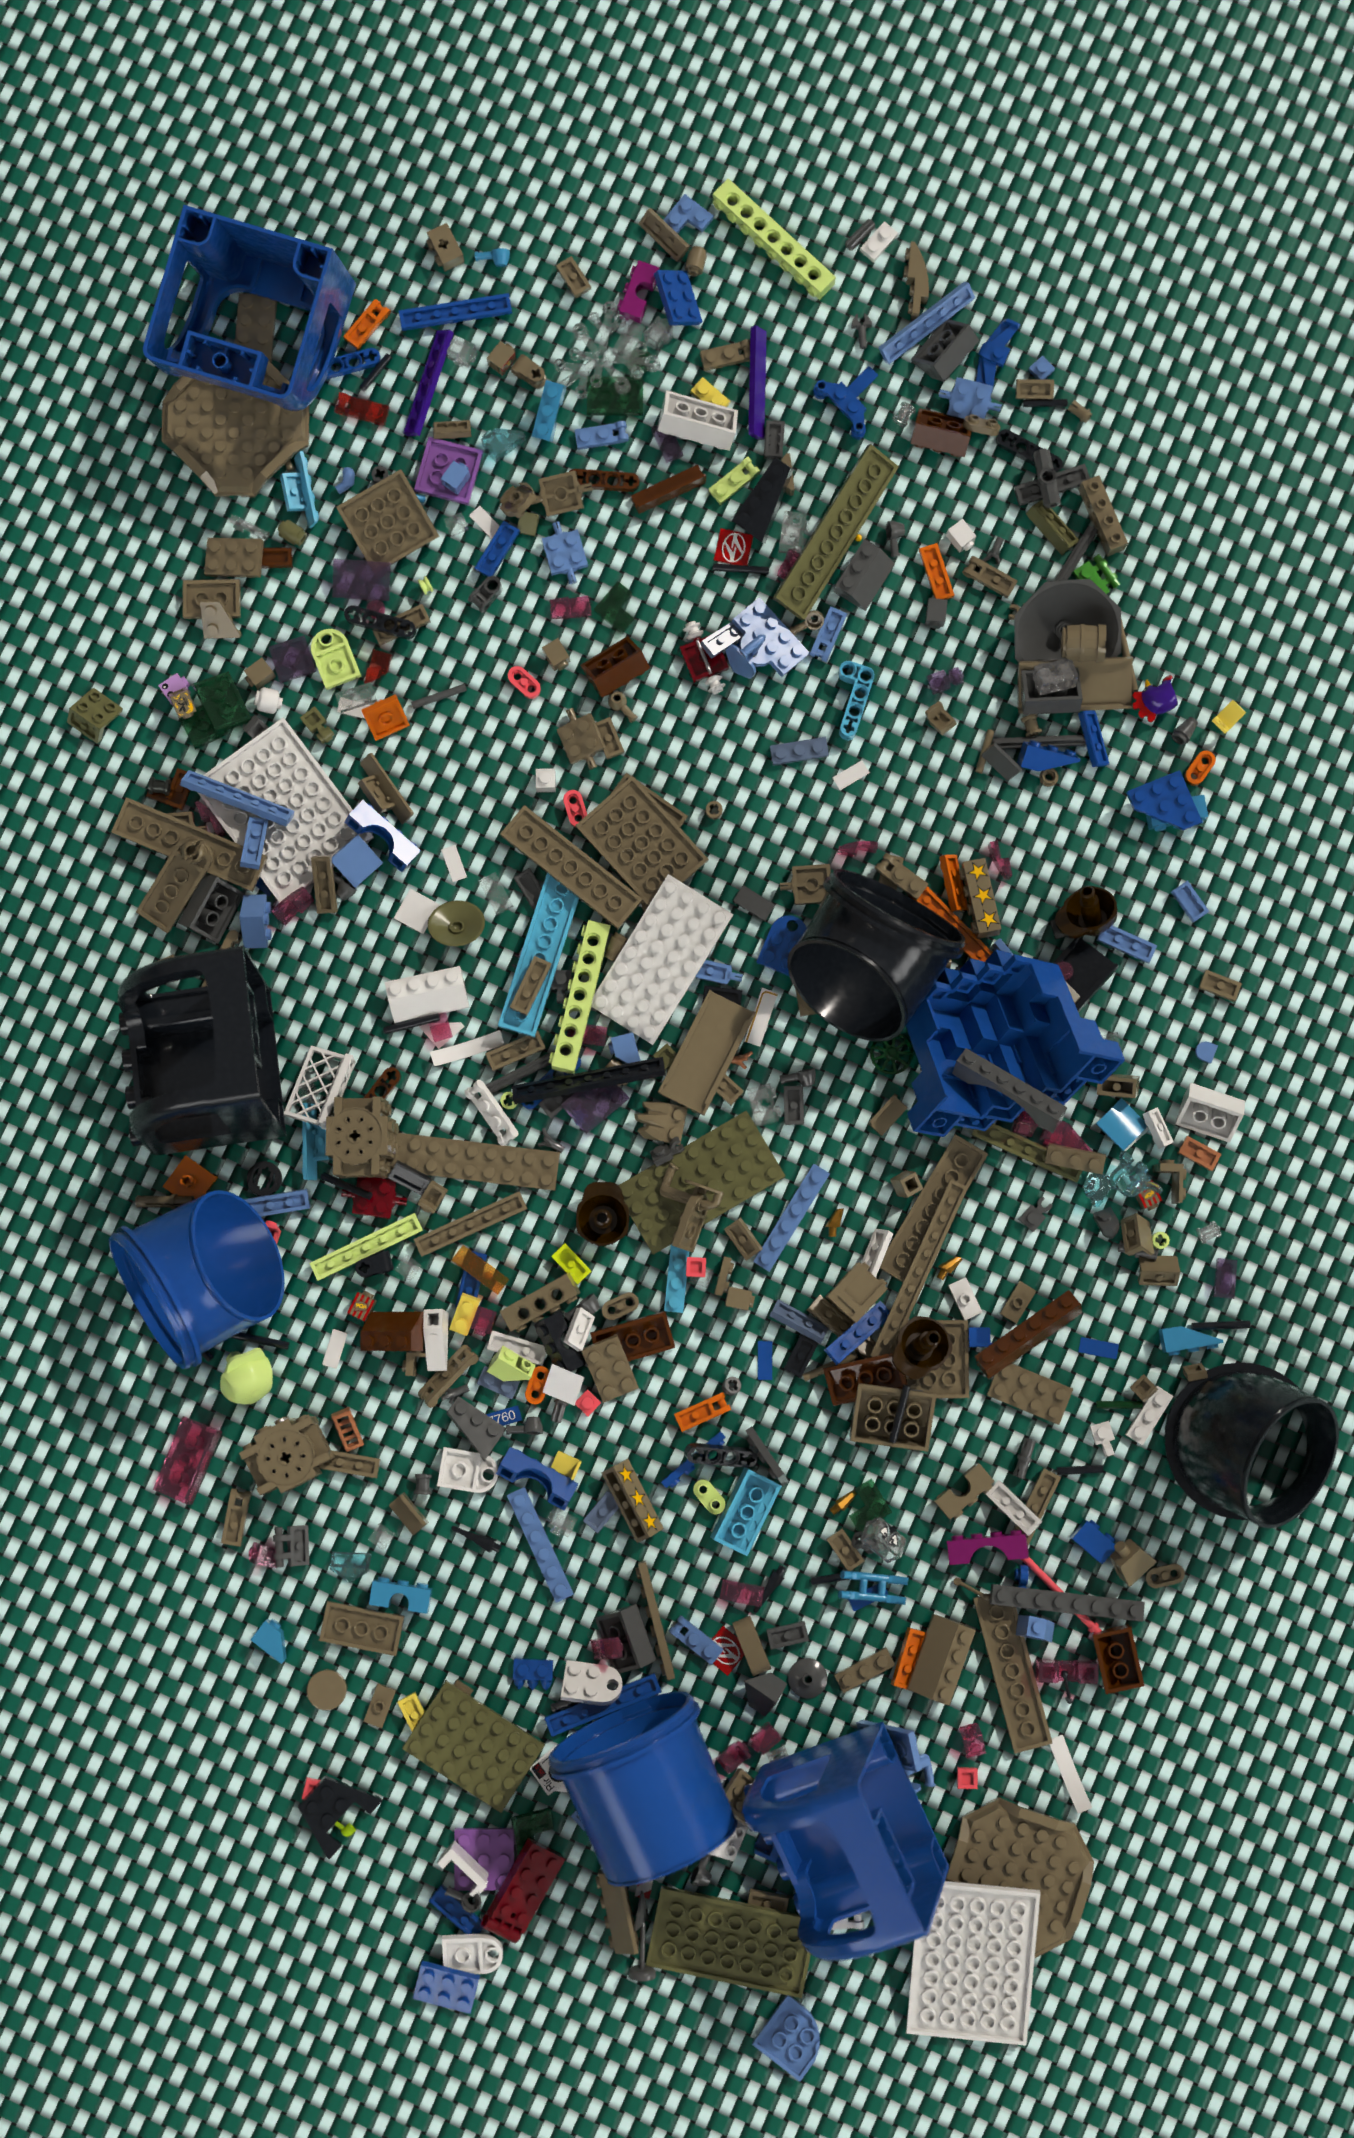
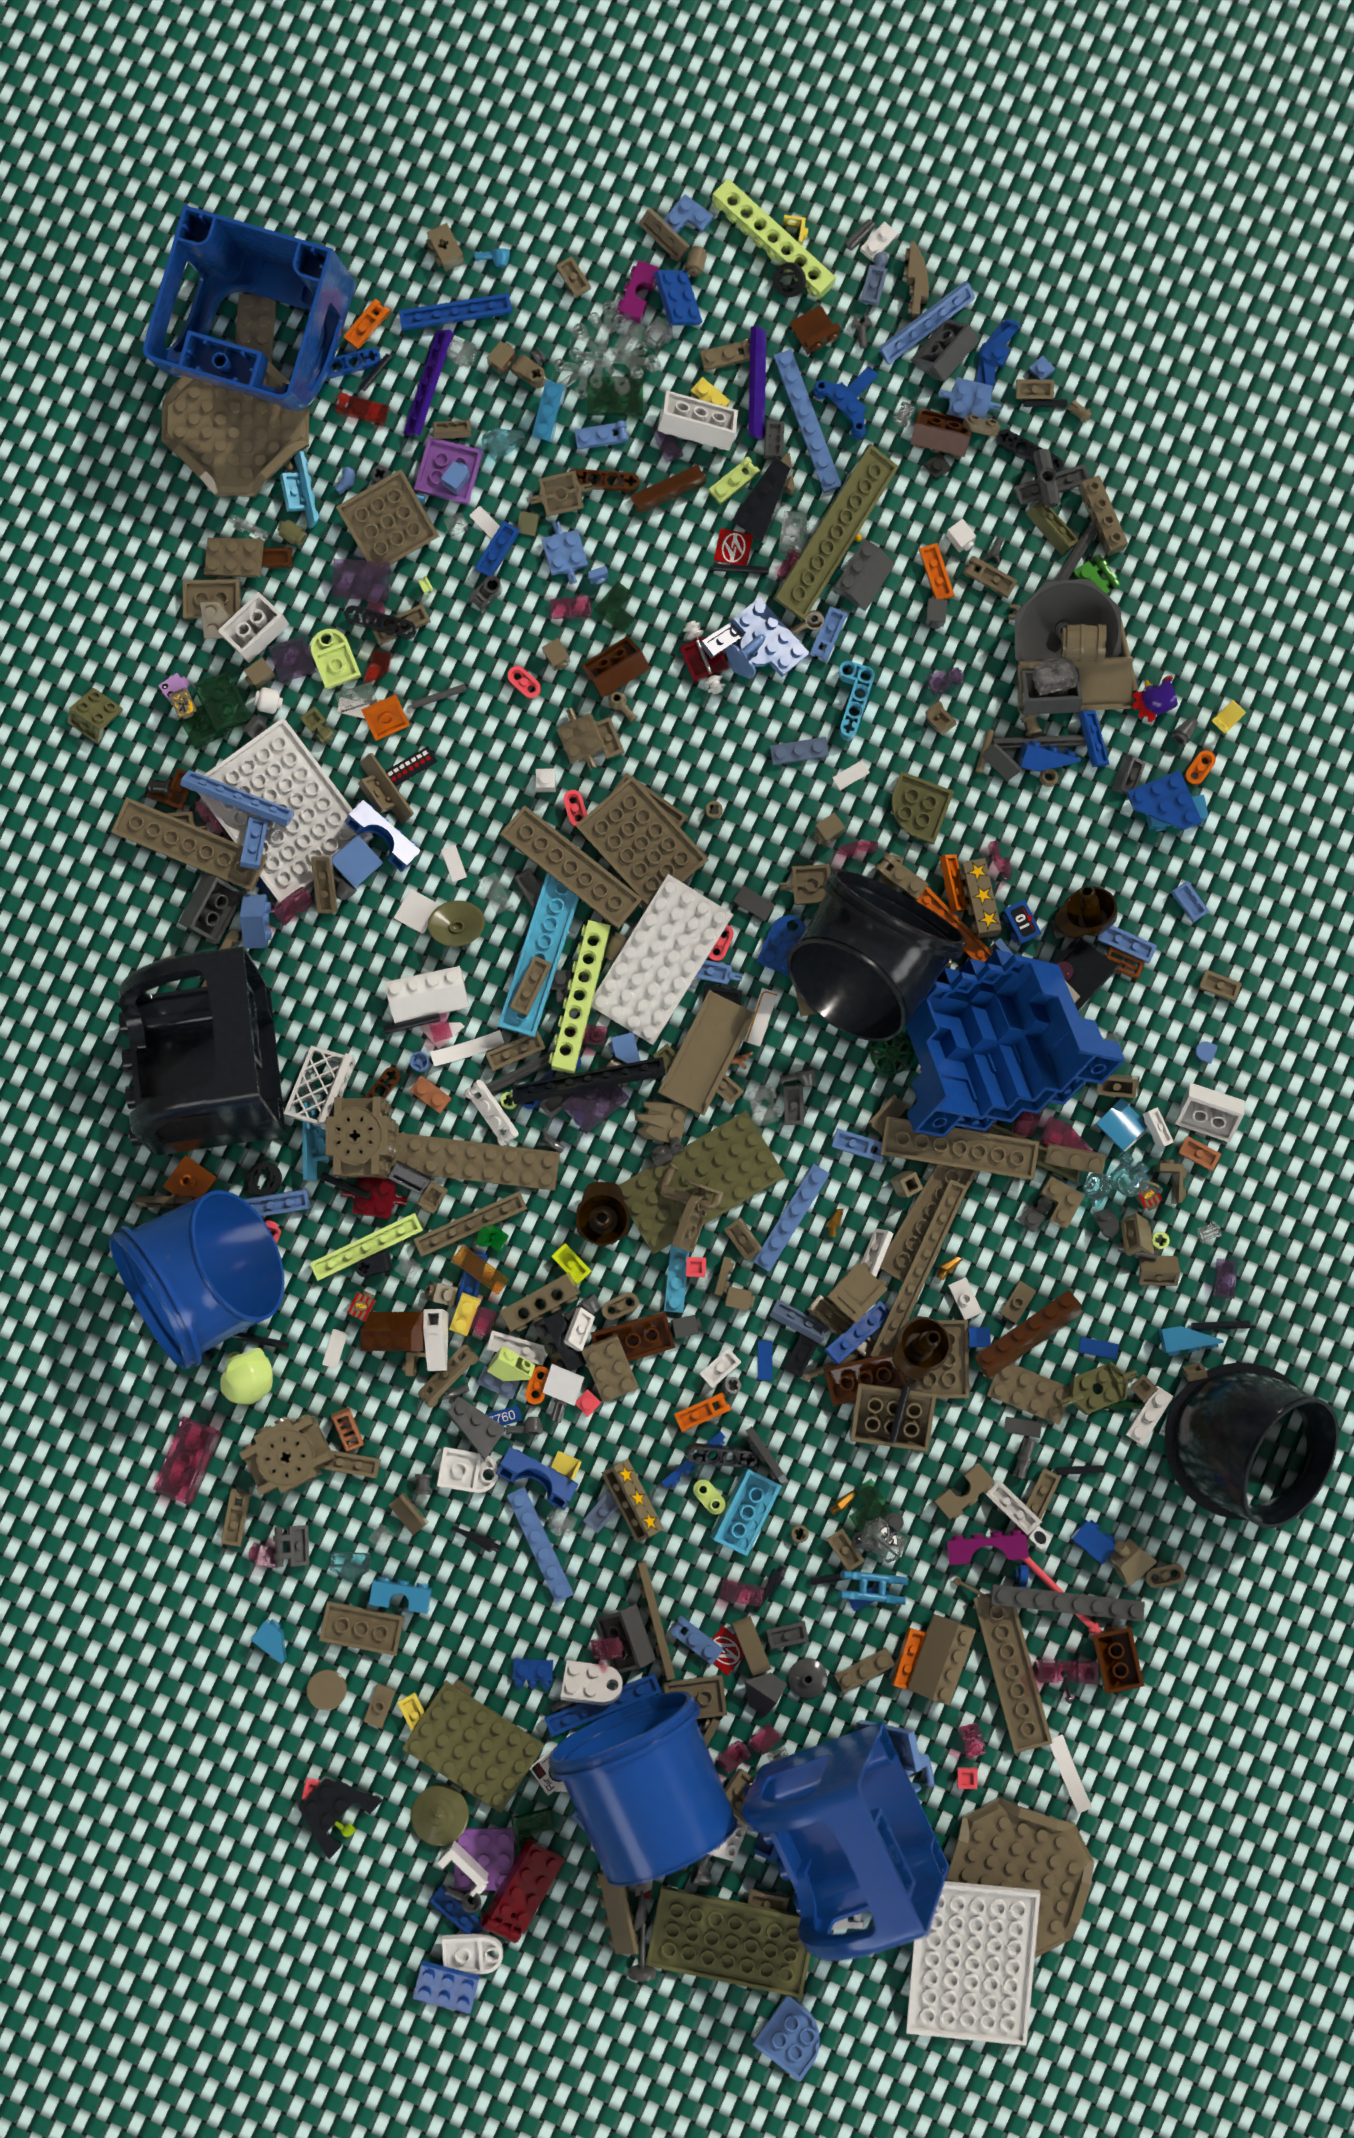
(176, 883): dark tan plate -> none
(253, 627): none -> white slope
(411, 766): none -> black sticker
(418, 1059): none -> medium blue wheel
(430, 1094): none -> nougat plate
(439, 1815): none -> olive hat
(440, 1293): none -> dark tan bracket
(492, 1237): none -> green bracket
(517, 500): dark tan plate -> none
(538, 357): none -> dark grey bush
(598, 575): none -> medium blue plate
(686, 1326): none -> dark grey brick
(706, 1691): none -> dark tan plate
(709, 1729): none -> dark tan plate
(720, 1367): none -> white plate
(722, 945): none -> coral plate
(798, 272): none -> black piece
(800, 223): none -> light yellow bracket
(805, 1531): none -> dark tan bush
(807, 421): none -> medium blue plate
(815, 330): none -> reddish brown bracket
(828, 830): none -> dark tan brick
(857, 1145): none -> medium blue plate
(875, 280): none -> sand blue plate
(893, 531): dark grey bar -> none
(895, 1520): none -> dark grey plate
(920, 806): none -> olive plate
(937, 466): none -> pearl dark grey plate
(962, 1149): none -> dark tan plate
(1021, 923): none -> brick
(1022, 1427): none -> dark grey sticker
(1035, 1628): medium blue slope -> none
(1040, 1537): none -> sticker
(1042, 1108): dark grey arch -> none
(1065, 1199): none -> dark tan brick
(1103, 1434): white plate -> none
(1112, 1384): none -> olive plate
(1128, 774): none -> dark grey slope
(1138, 969): none -> dark orange tile

